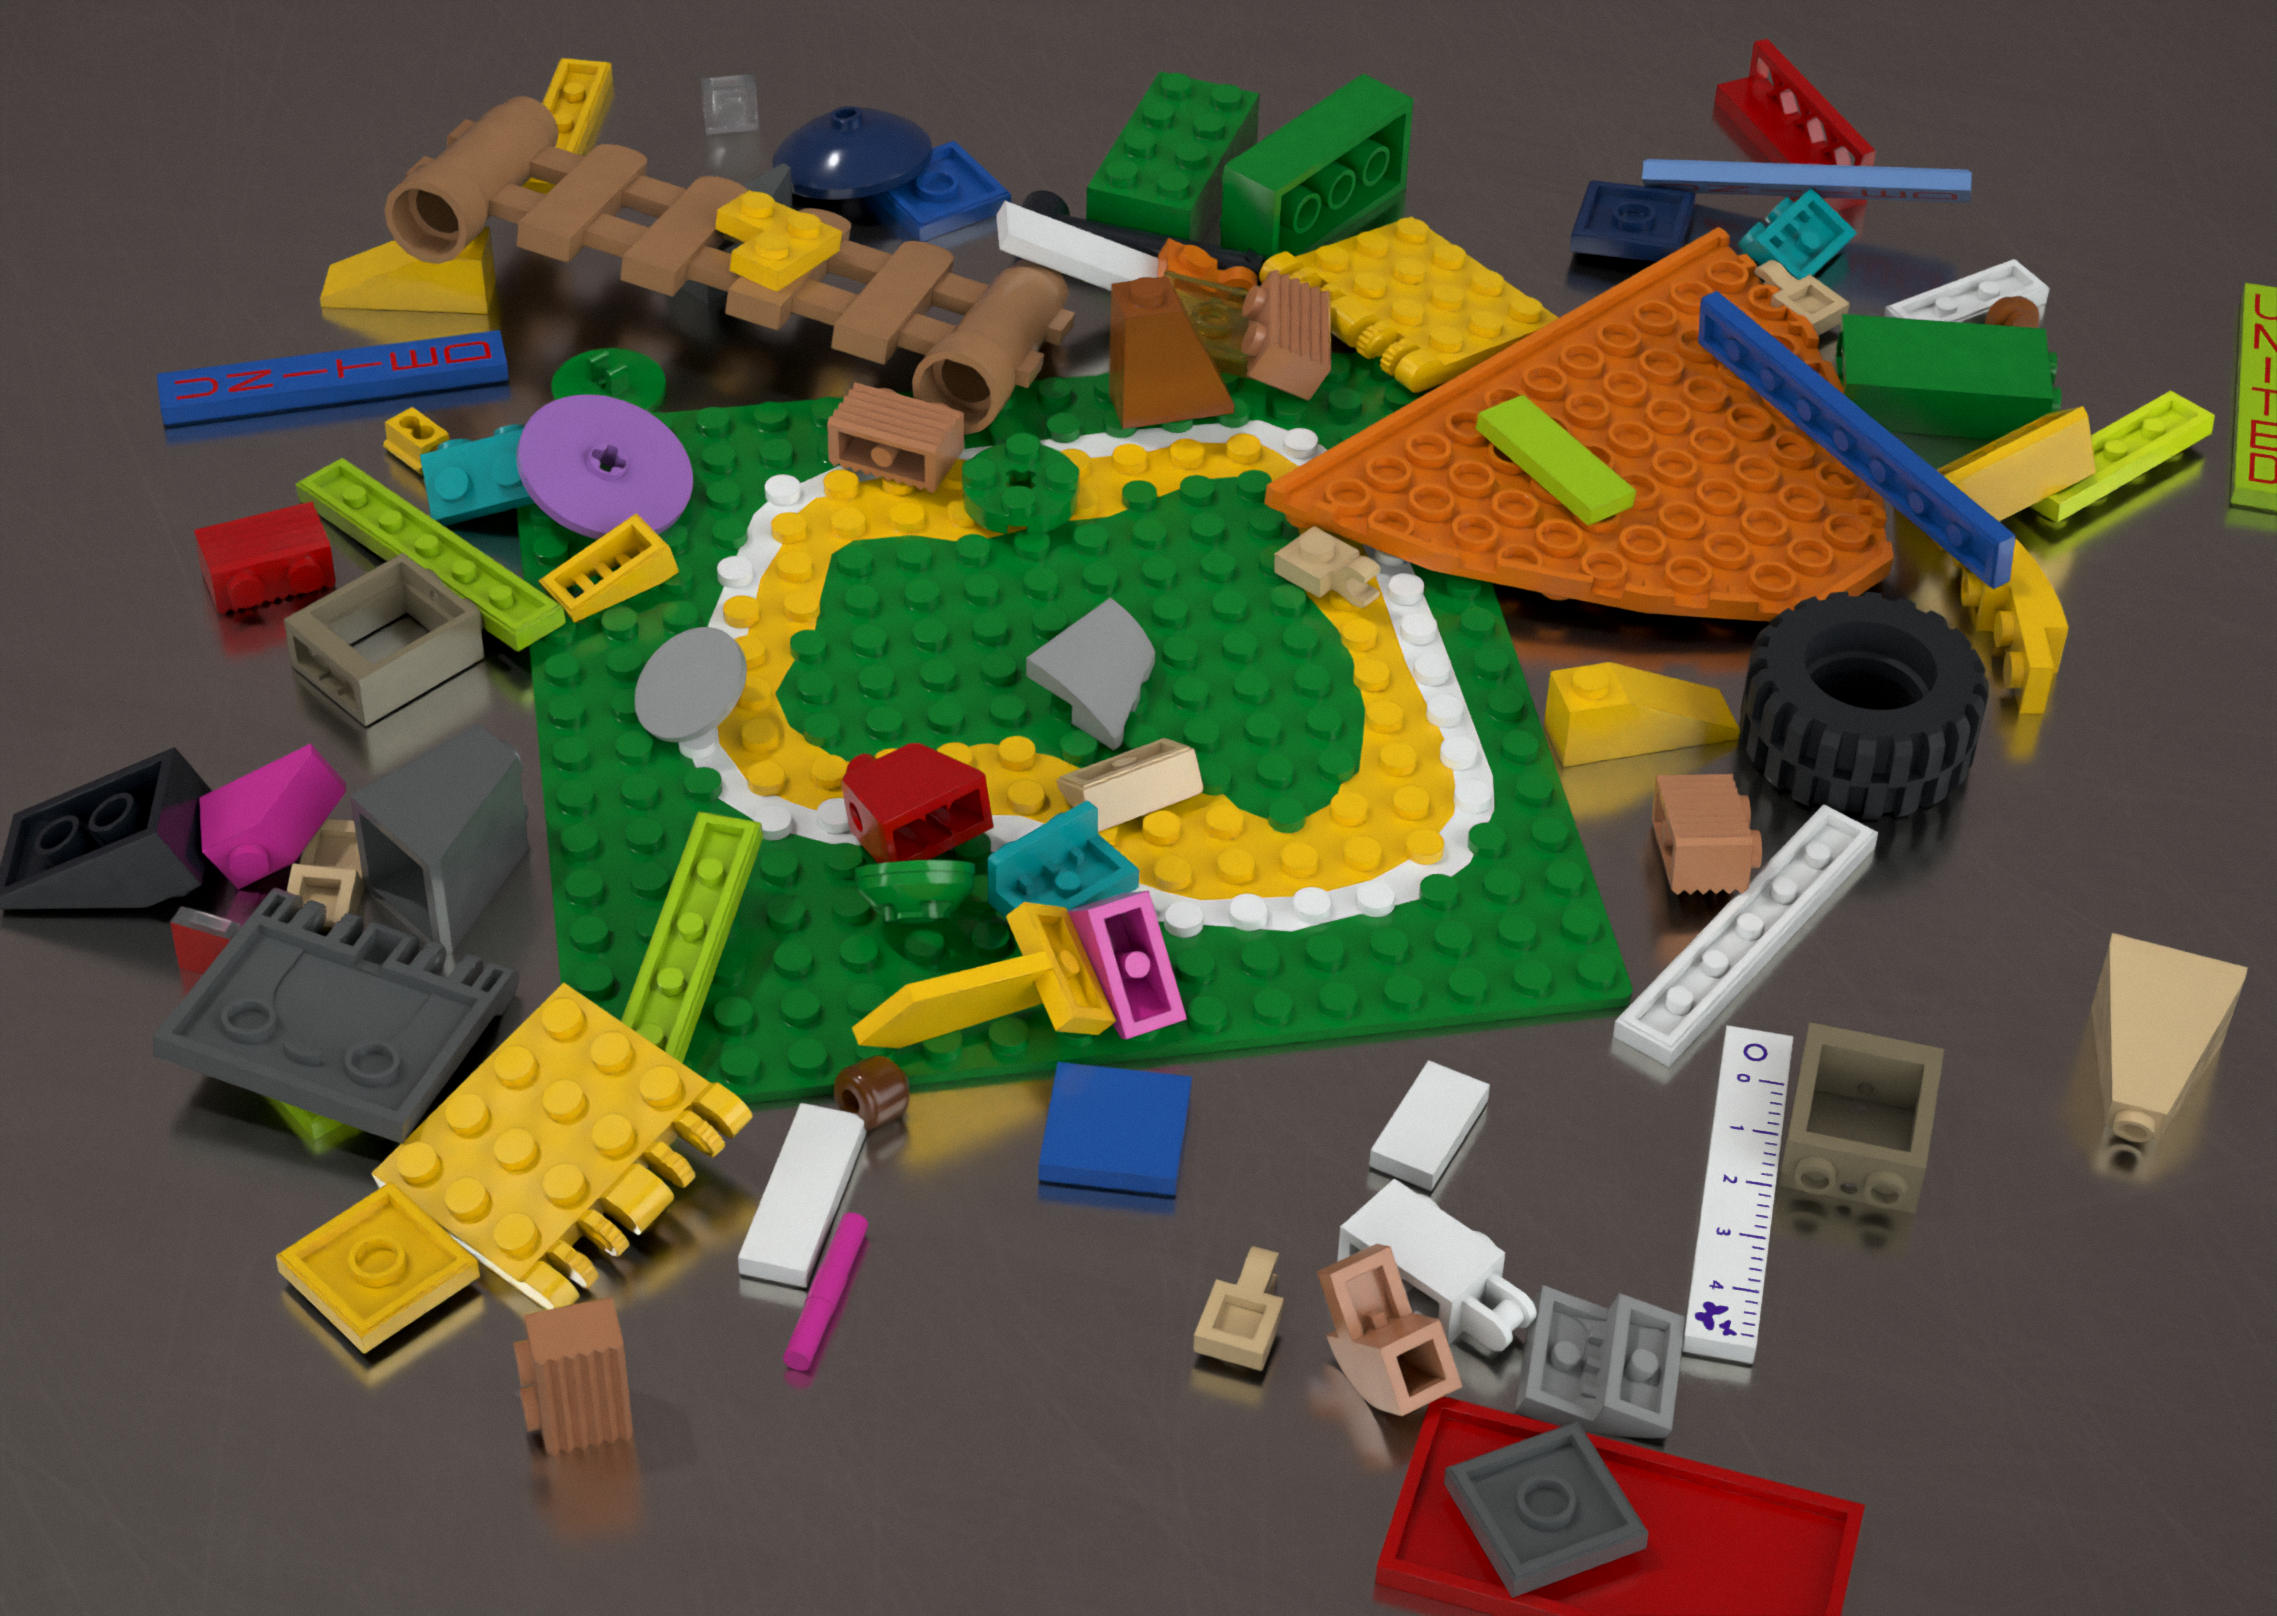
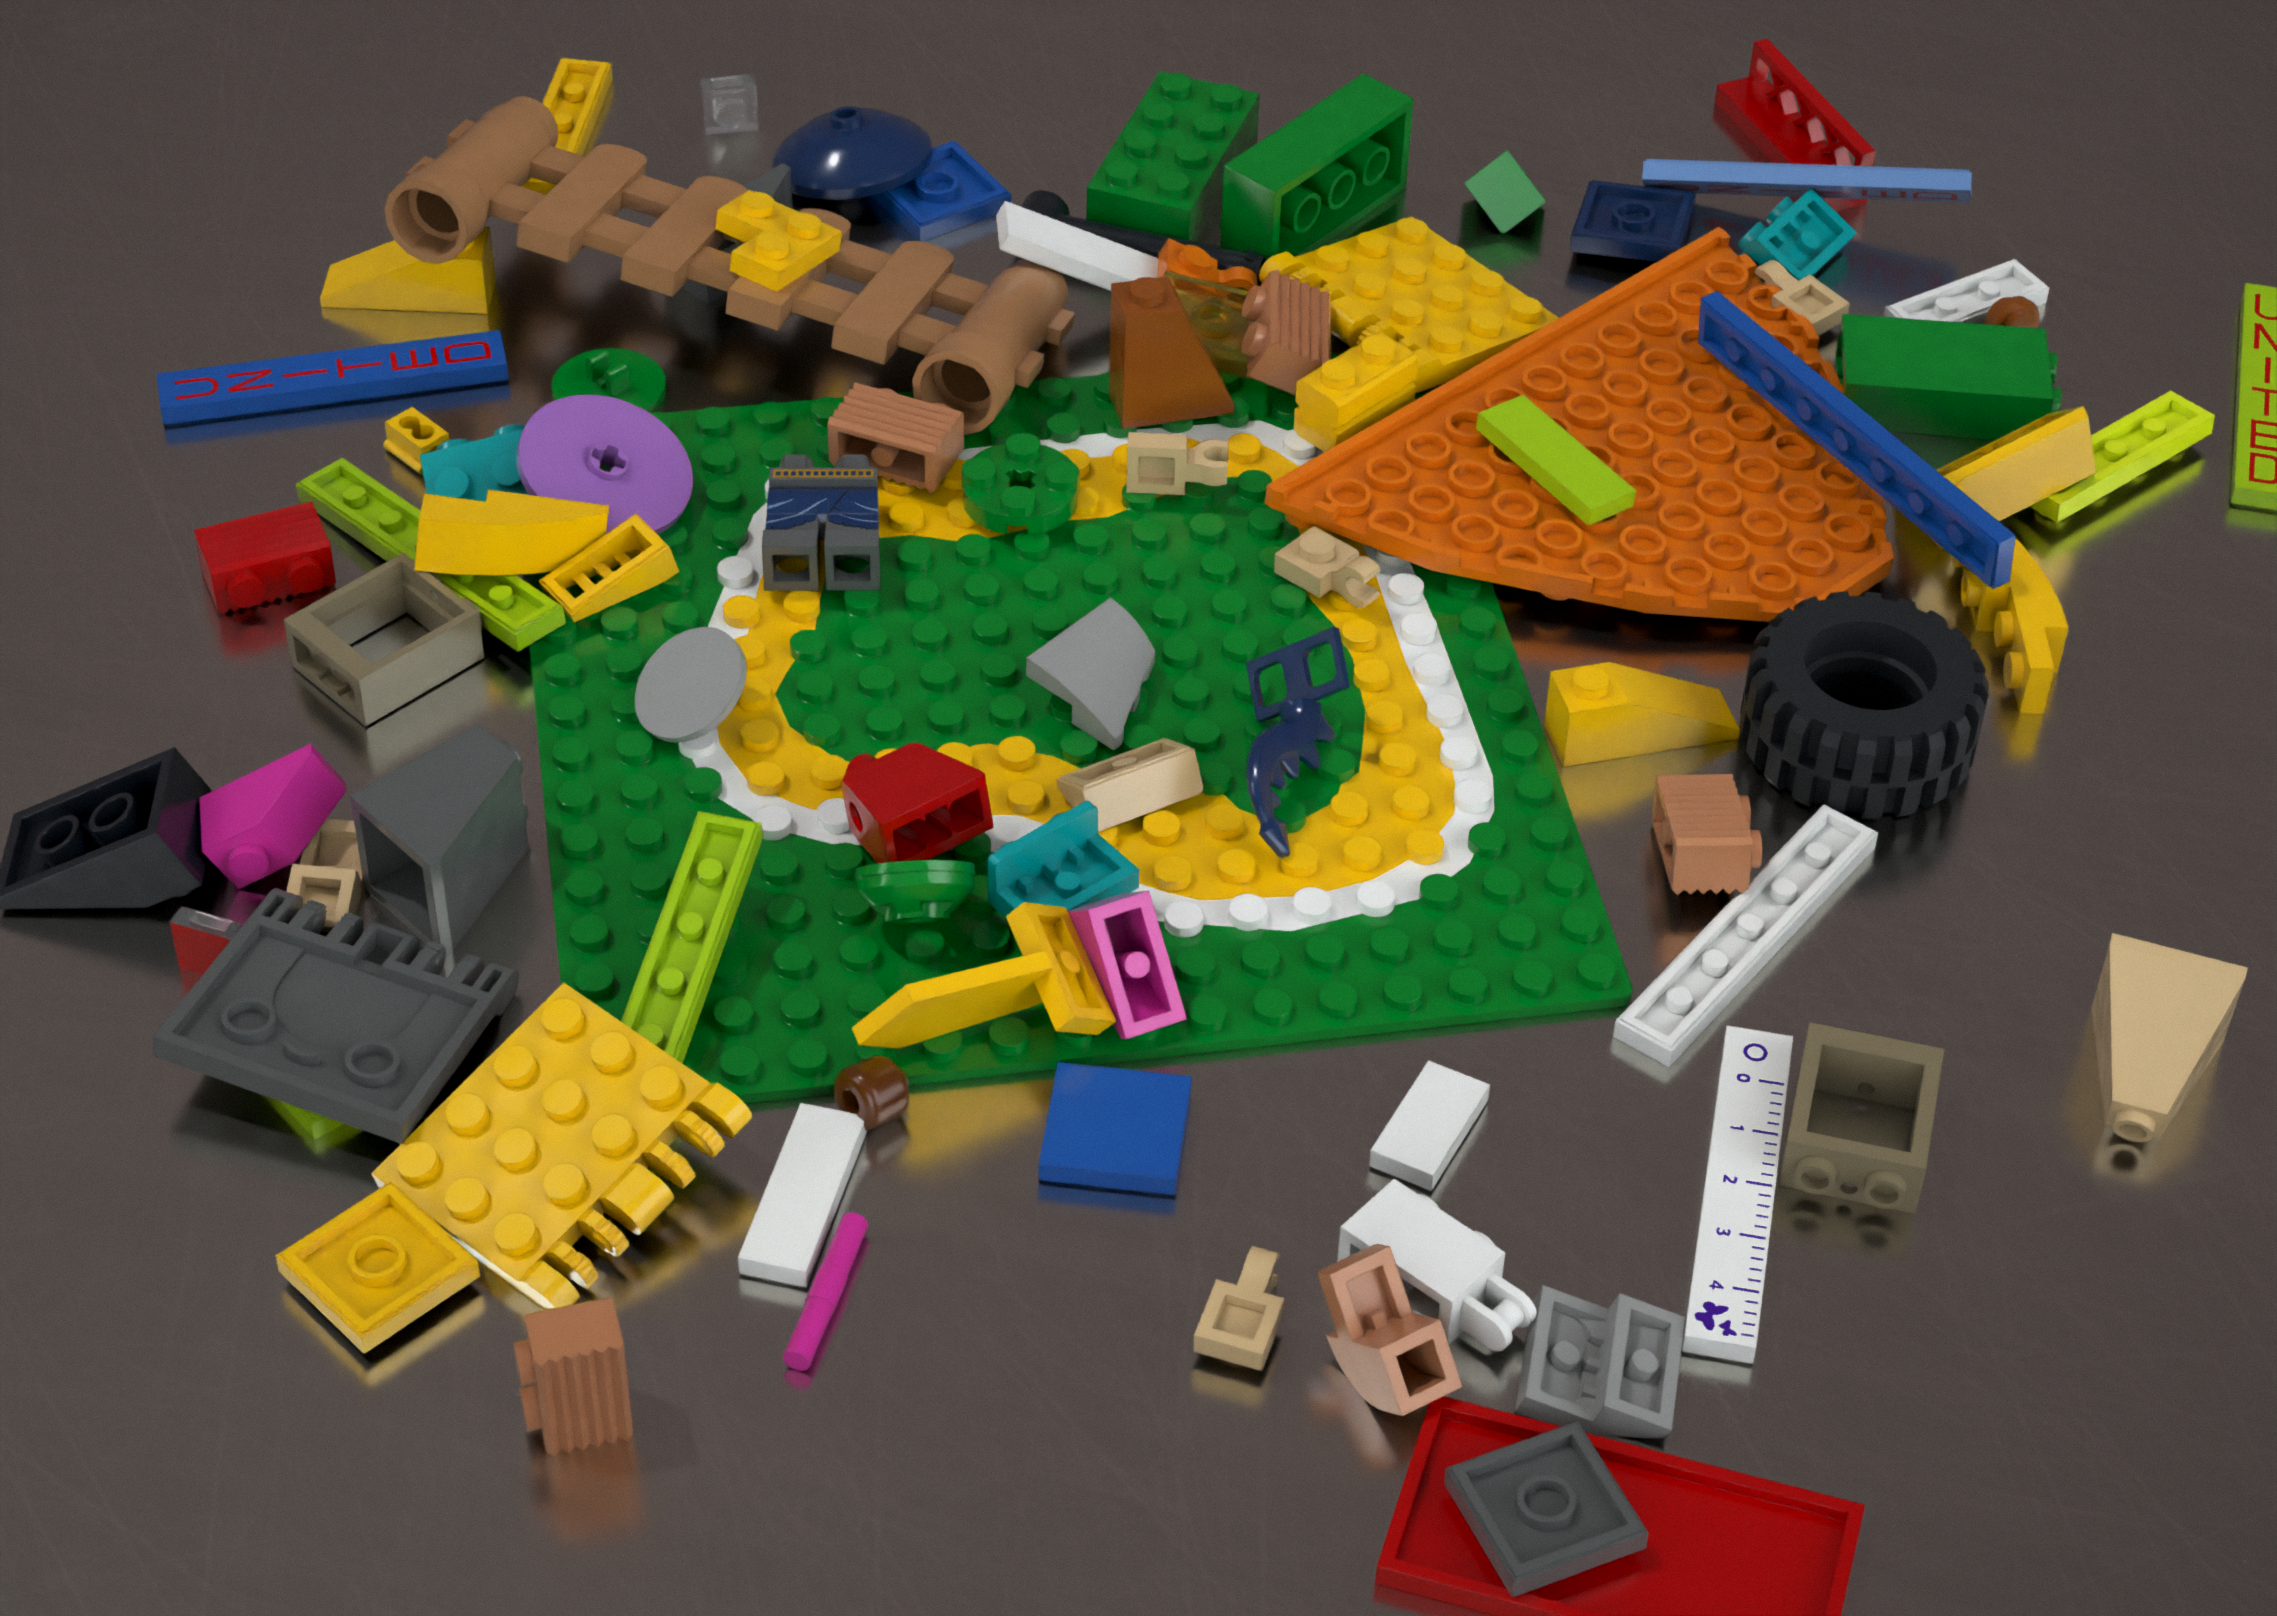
(504, 533): none -> yellow slope
(824, 505): none -> dark grey hips
(1164, 464): none -> tan plate
(1294, 738): none -> dark blue piece
(1354, 391): none -> yellow brick
(1505, 192): none -> green panel

